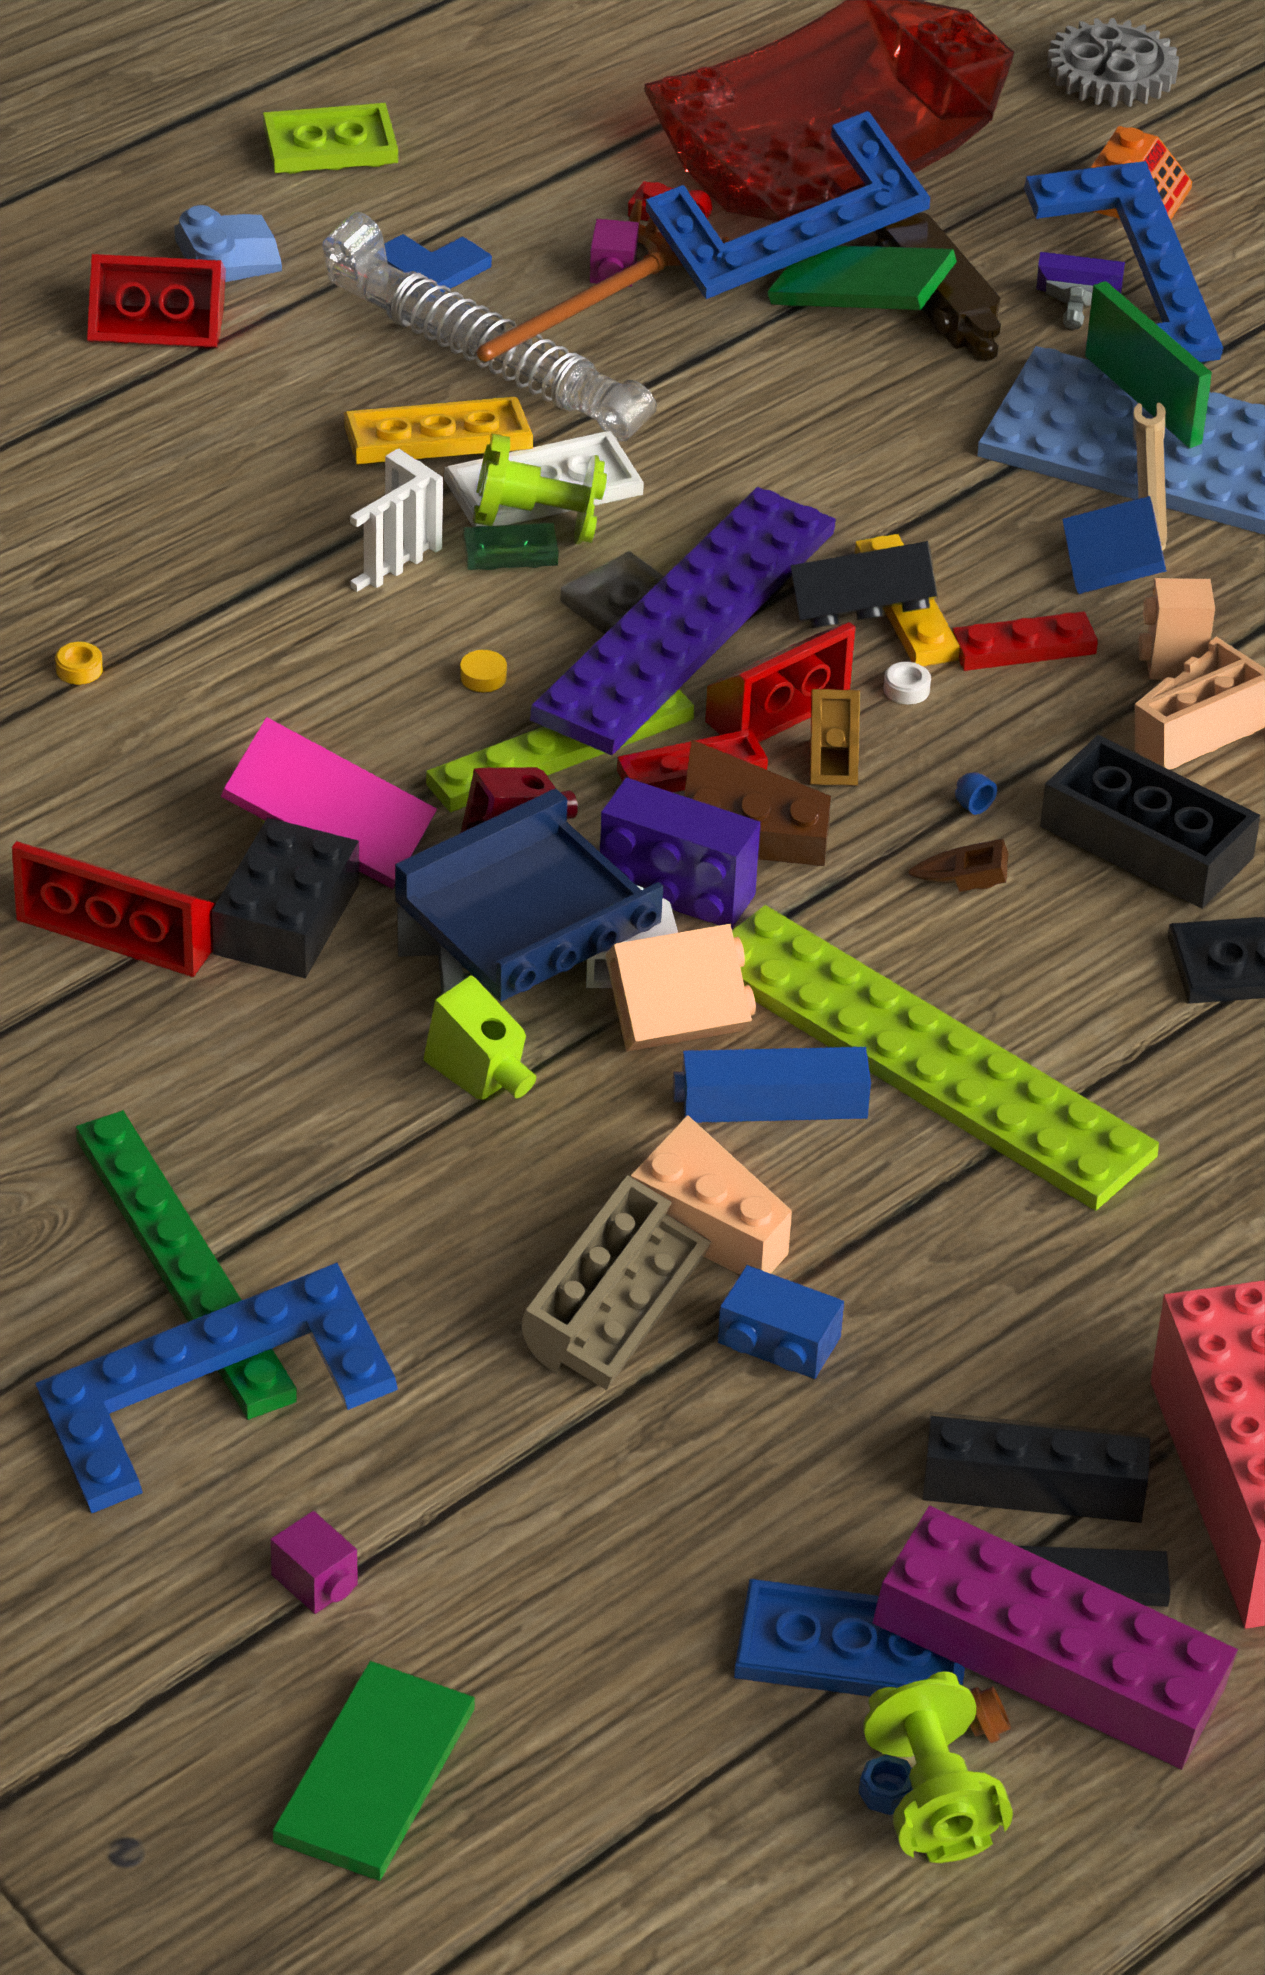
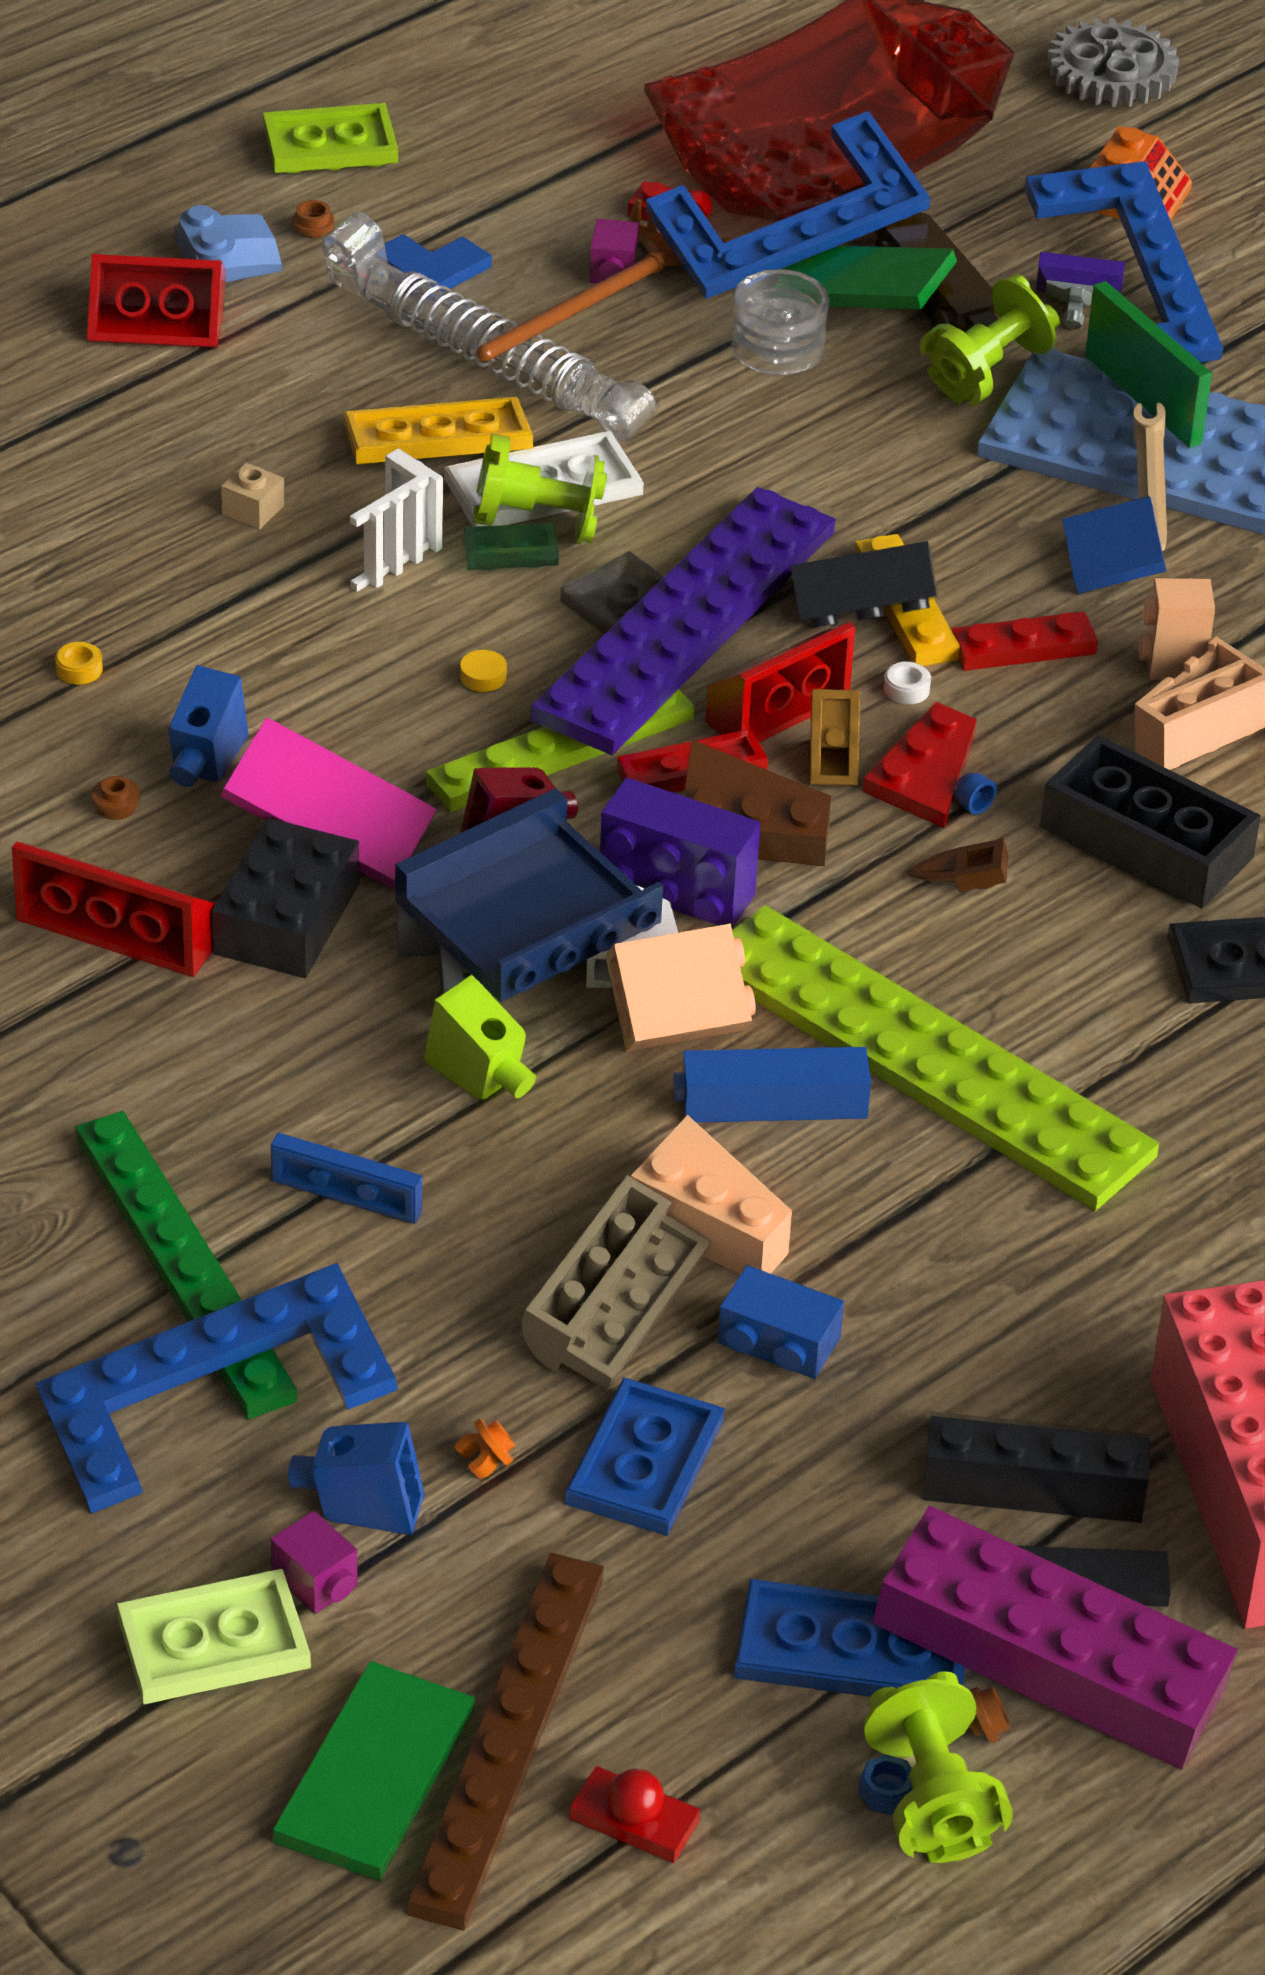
(116, 797): none -> dark orange plate
(207, 726): none -> blue torso
(213, 1636): none -> yellowish green plate
(252, 496): none -> tan plate
(313, 219): none -> dark orange plate
(346, 1178): none -> blue tile
(364, 1476): none -> blue torso
(492, 1442): none -> orange plate
(505, 1743): none -> reddish brown plate
(635, 1811): none -> red tile
(644, 1456): none -> blue tile
(779, 322): none -> clear wheel
(925, 765): none -> red wing
(965, 359): none -> lime piece

